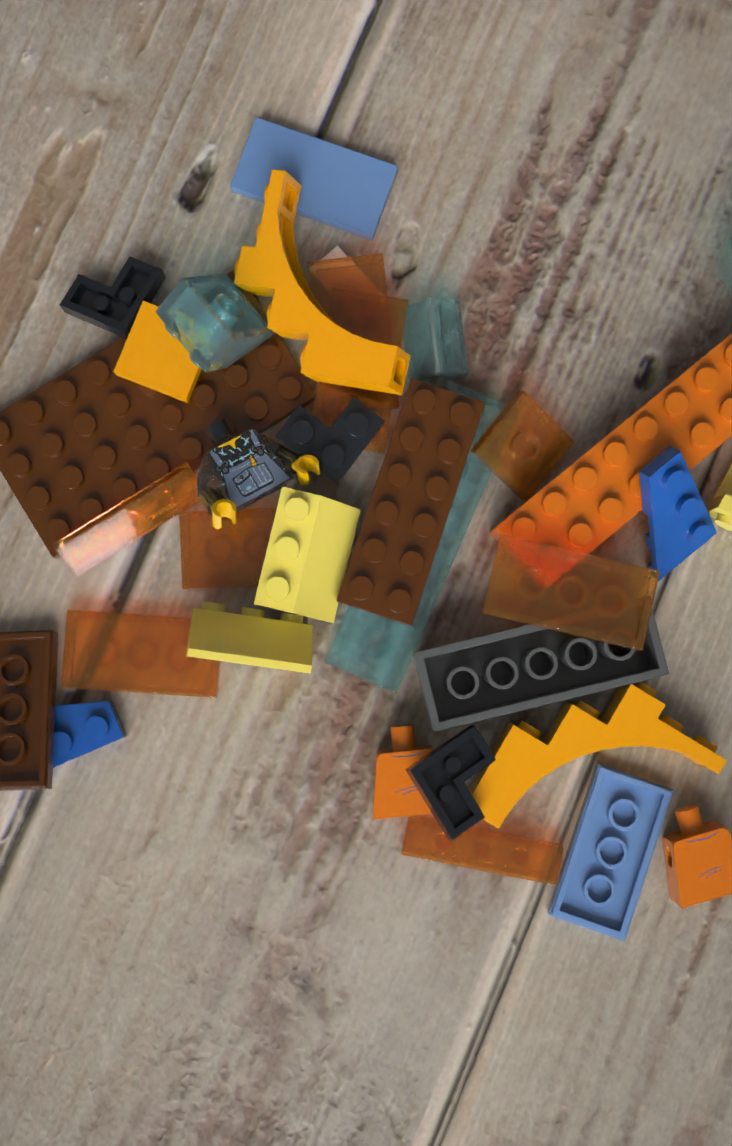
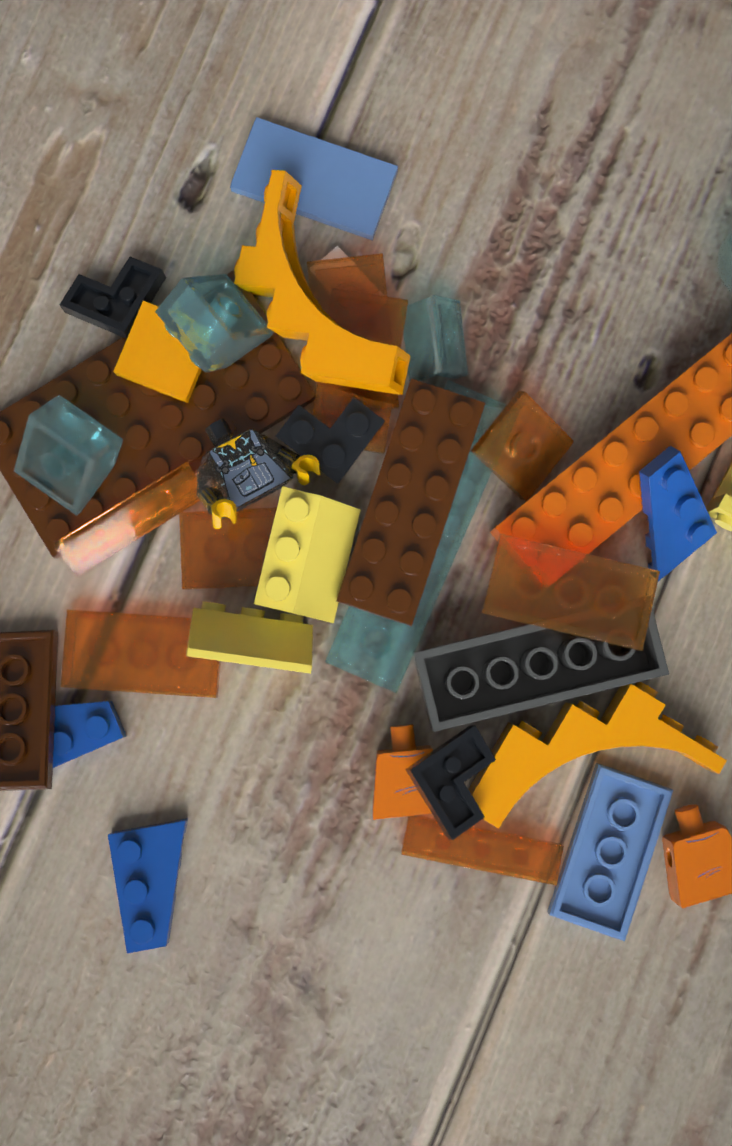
(66, 453): none -> clear light blue slope
(146, 878): none -> blue wing

